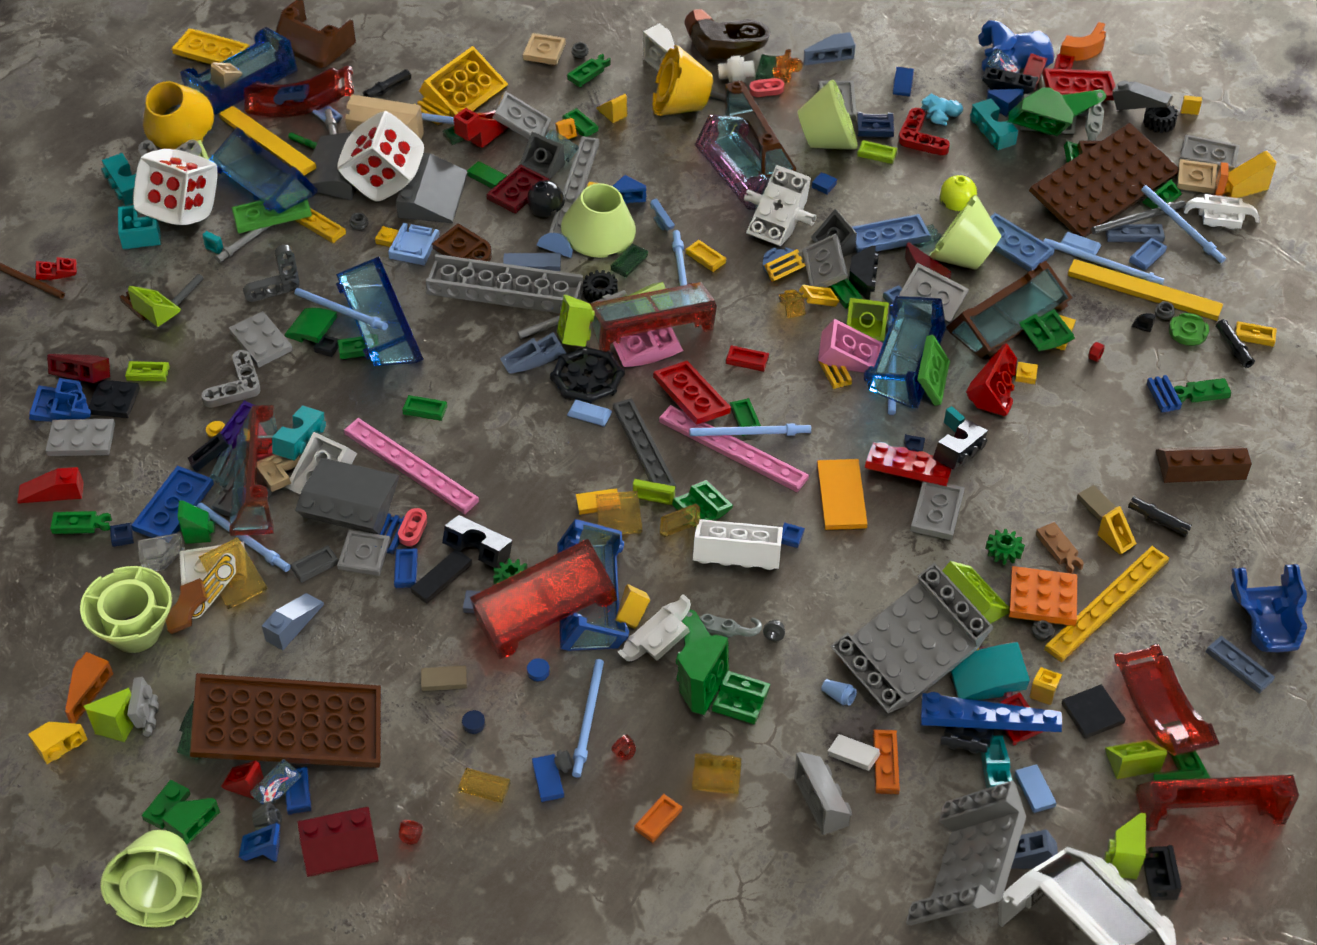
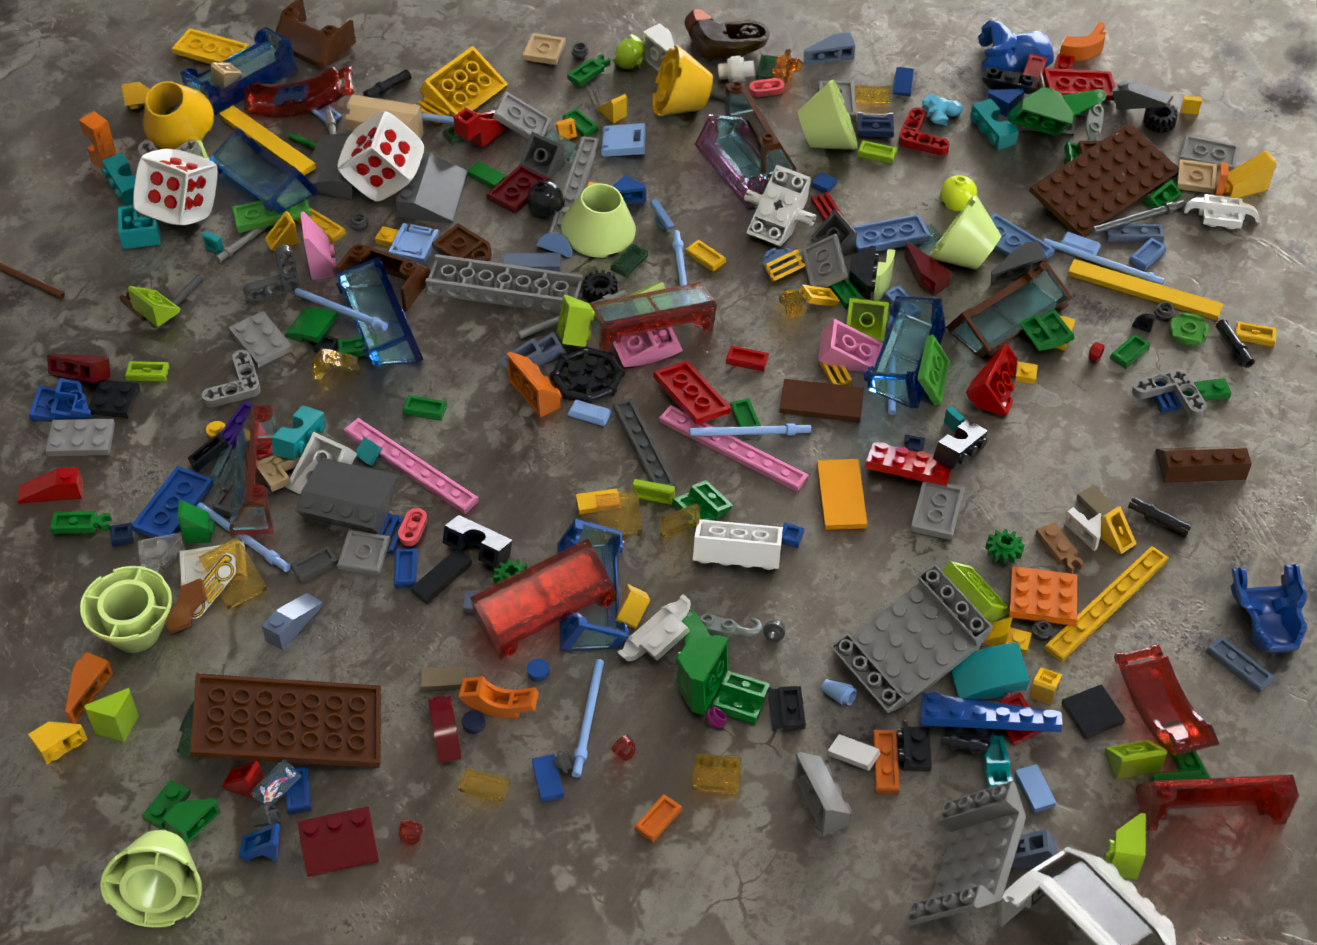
(50, 270): red slope -> none
(99, 133): none -> orange arch
(134, 95): none -> yellow slope
(143, 706): light grey plate -> none
(282, 233): none -> yellow slope
(318, 250): none -> bright pink slope
(330, 358): none -> clear yellow bracket
(368, 451): none -> teal tile
(412, 272): none -> reddish brown windscreen
(444, 728): none -> dark red arch
(496, 701): none -> orange arch
(532, 384): none -> orange slope
(619, 140): none -> light blue container
(630, 53): none -> lime cylinder
(716, 718): none -> magenta plate
(786, 708): none -> black plate
(821, 400): none -> reddish brown tile
(827, 203): none -> red tile
(872, 93): none -> clear yellow tile
(884, 275): none -> yellowish green slope
(915, 748): none -> black bracket
(930, 284): light grey plate -> none
(1002, 61): tile -> none
(1004, 634): none -> yellow slope
(1018, 263): none -> dark grey slope
(1086, 530): none -> white slope
(1130, 351): none -> green tile
(1146, 388): none -> light grey beam
(1162, 873): black hinge -> none
(1207, 246): light blue bar -> none

